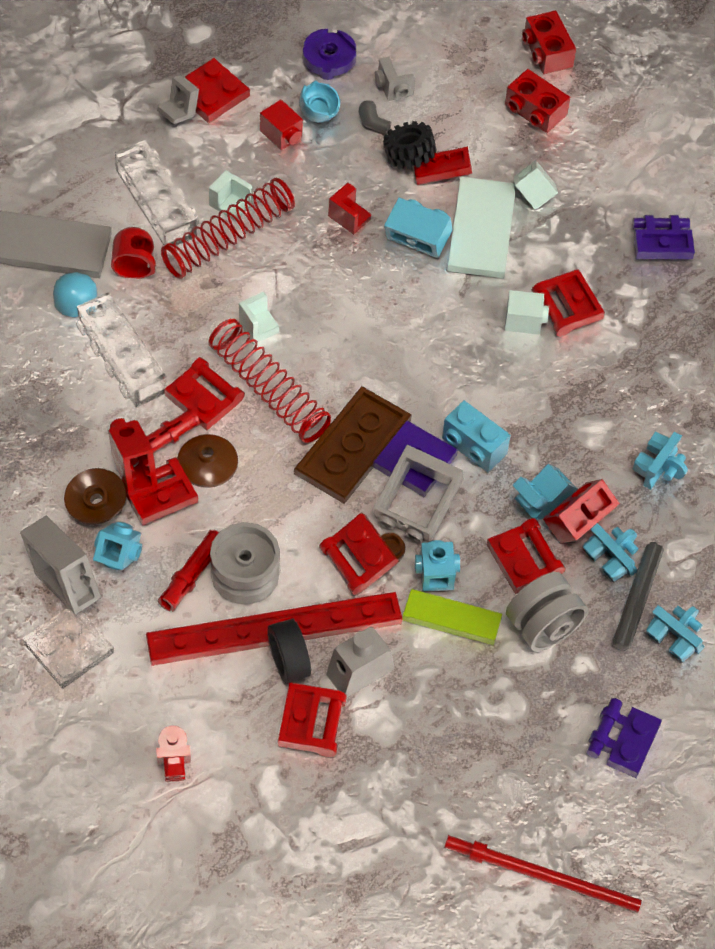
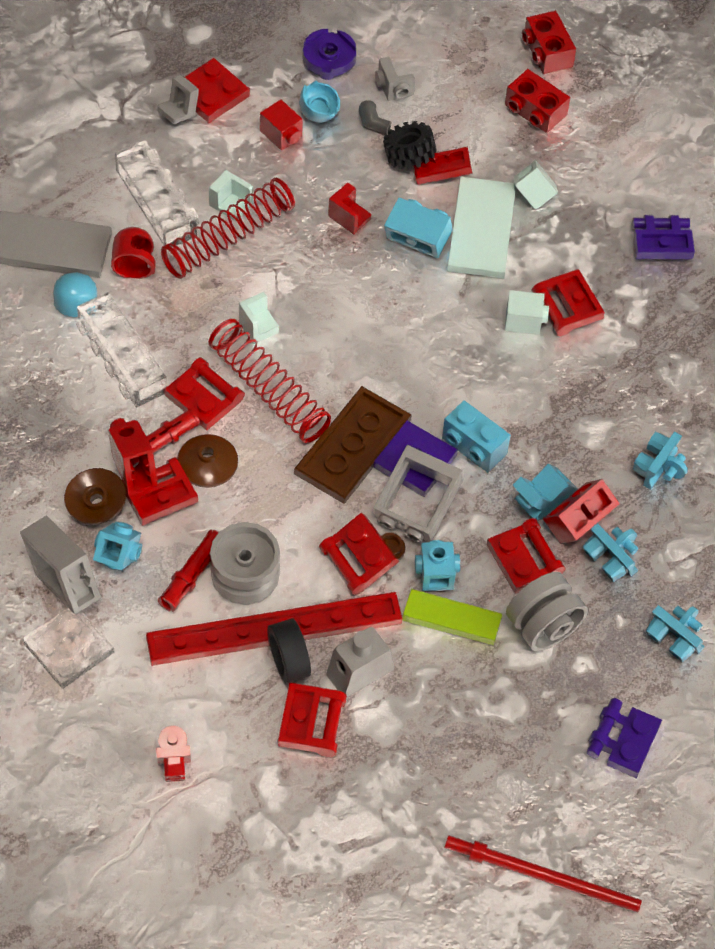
(638, 596): dark grey axle -> none

